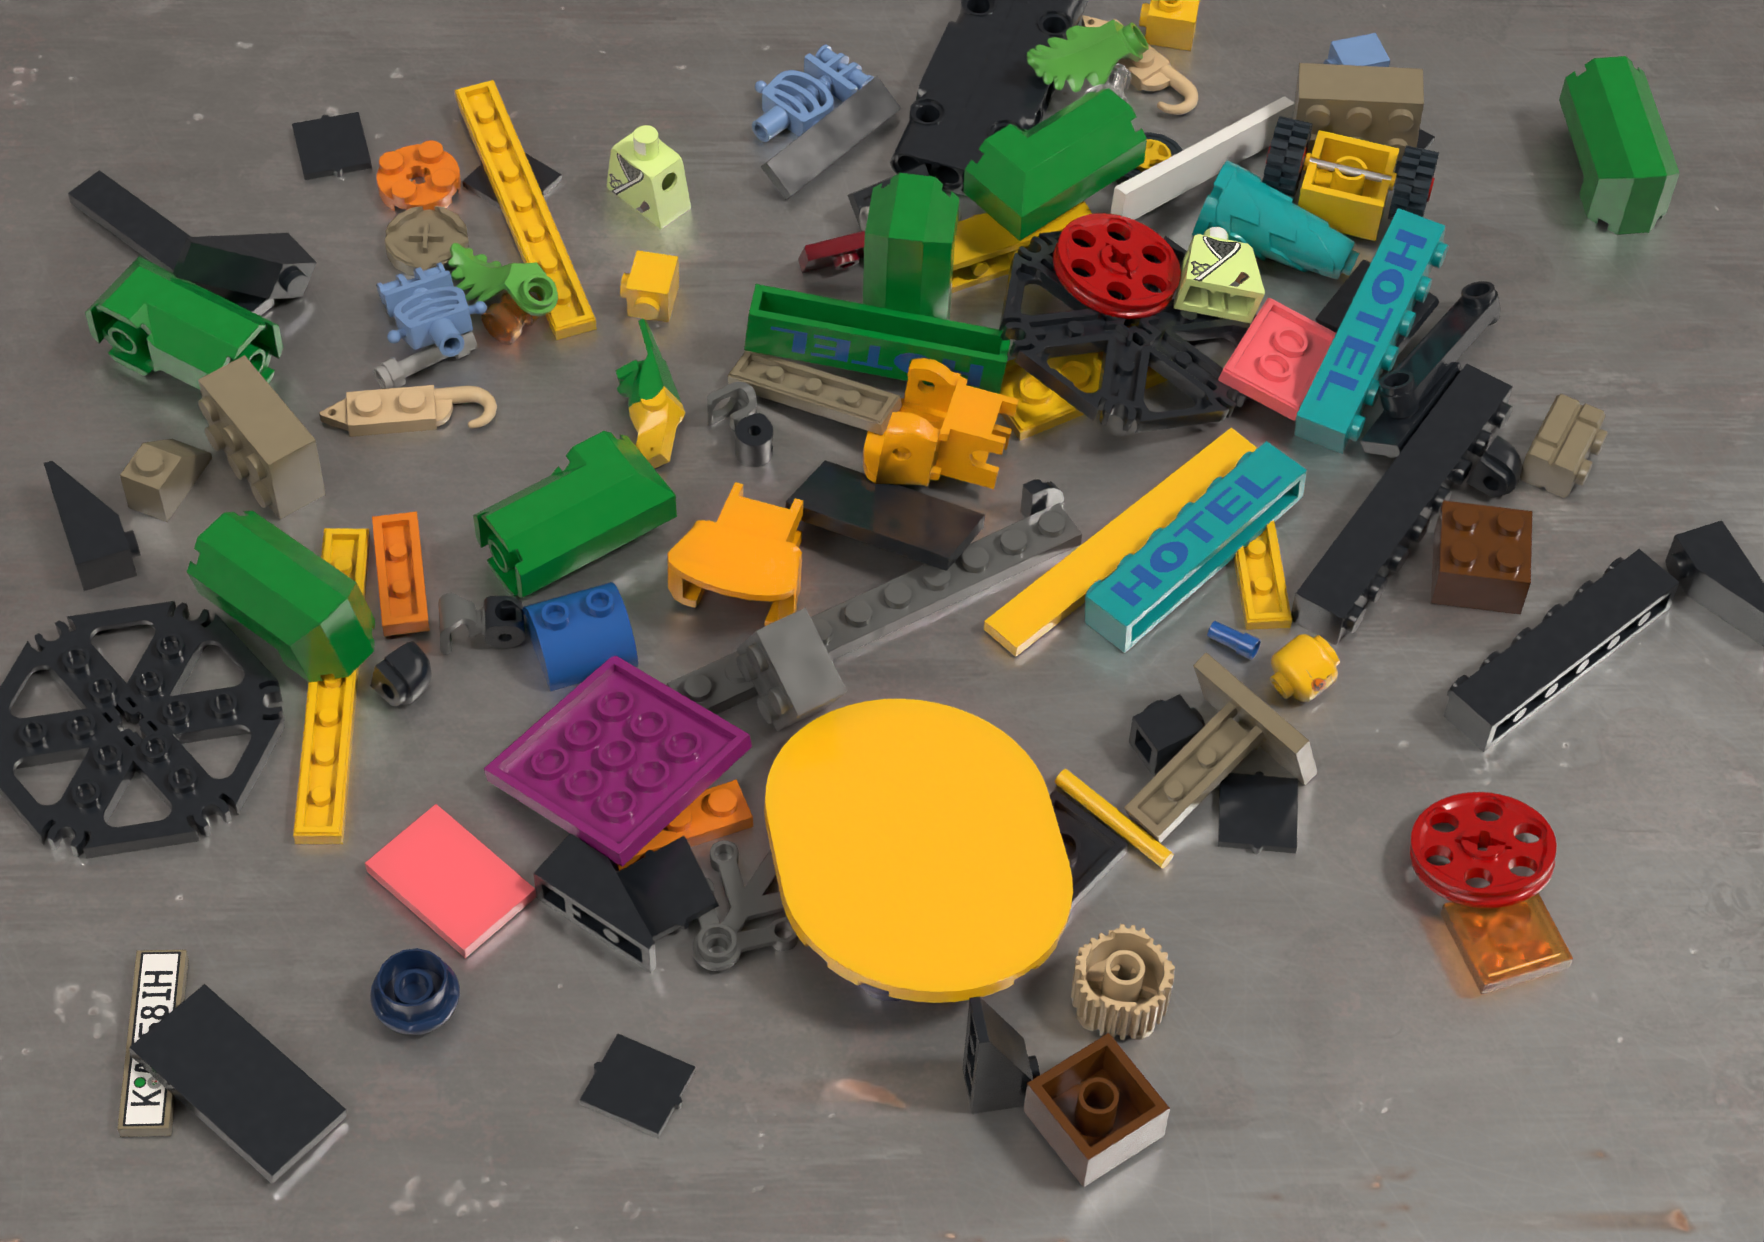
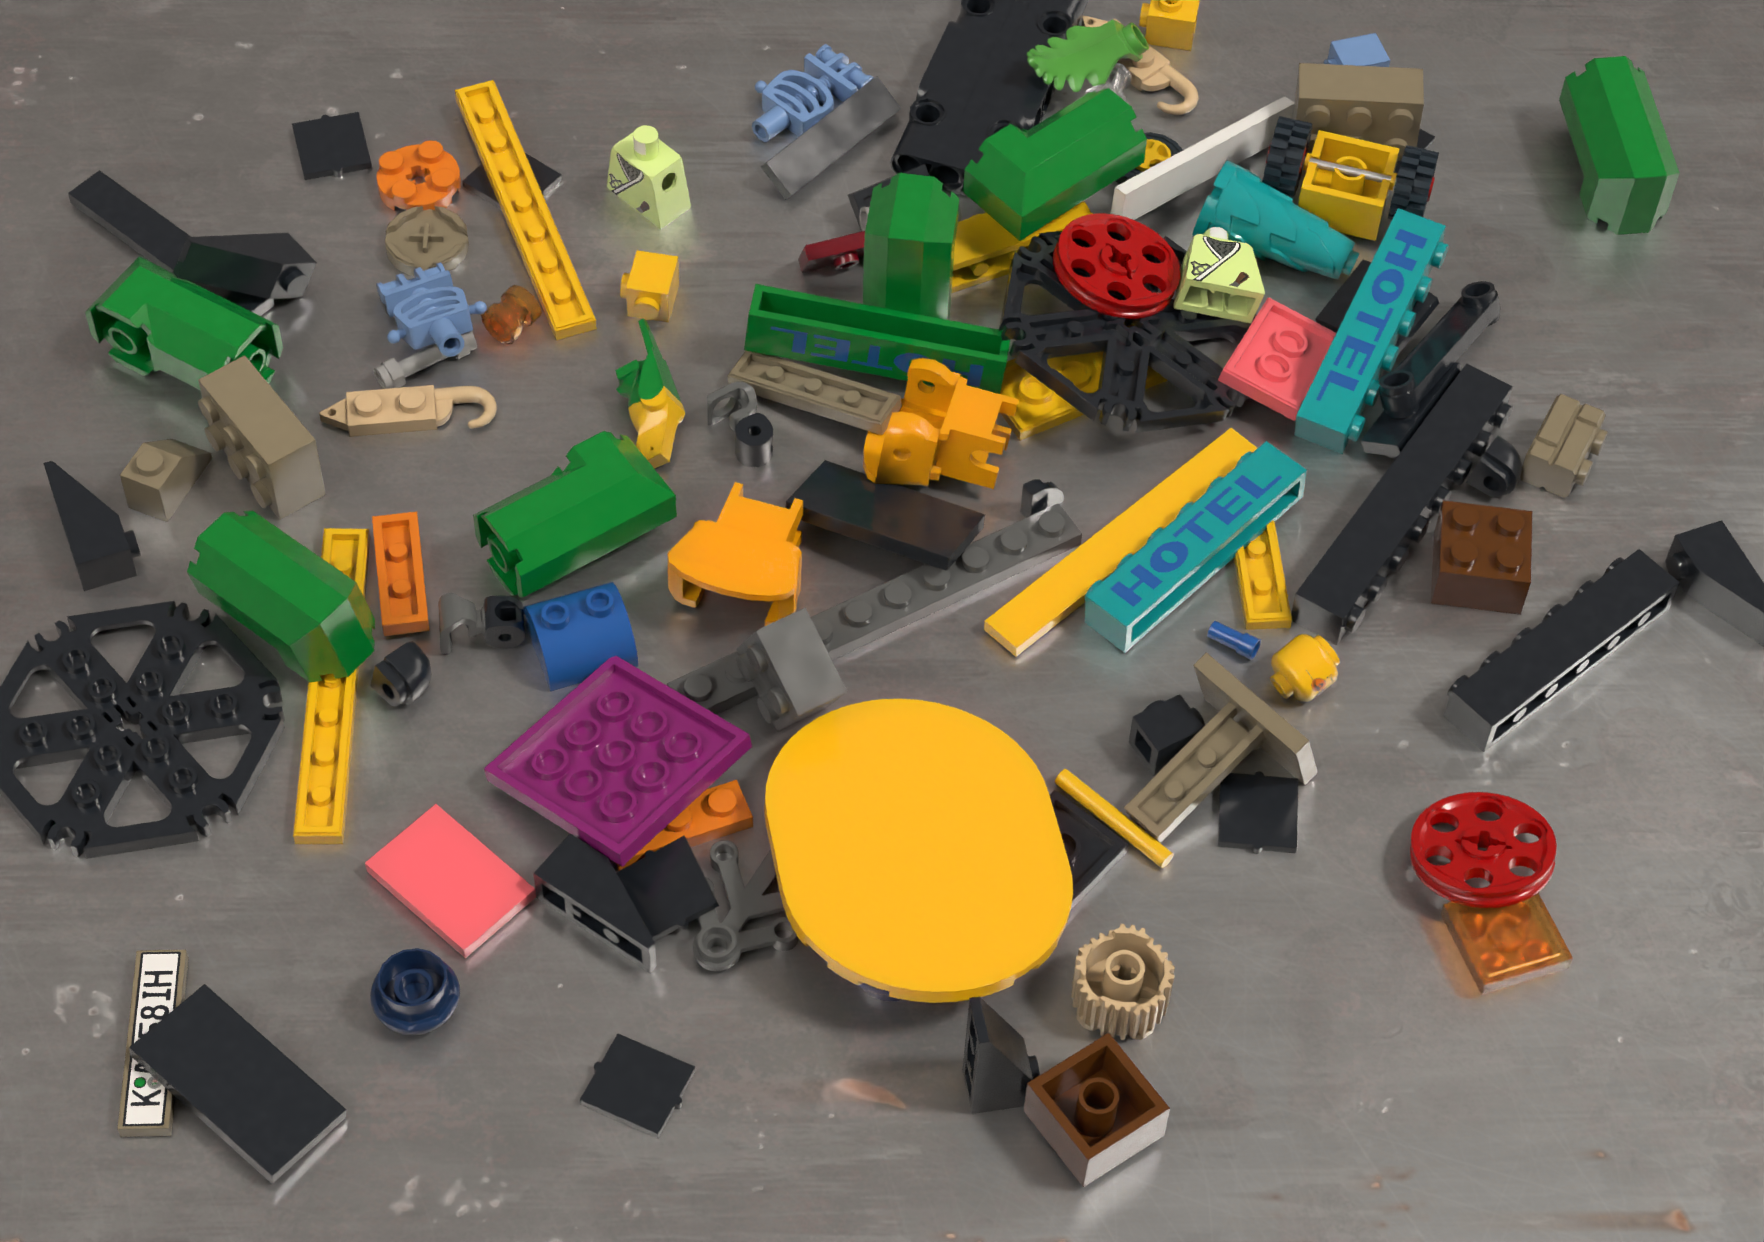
(491, 278): bright green plant -> none

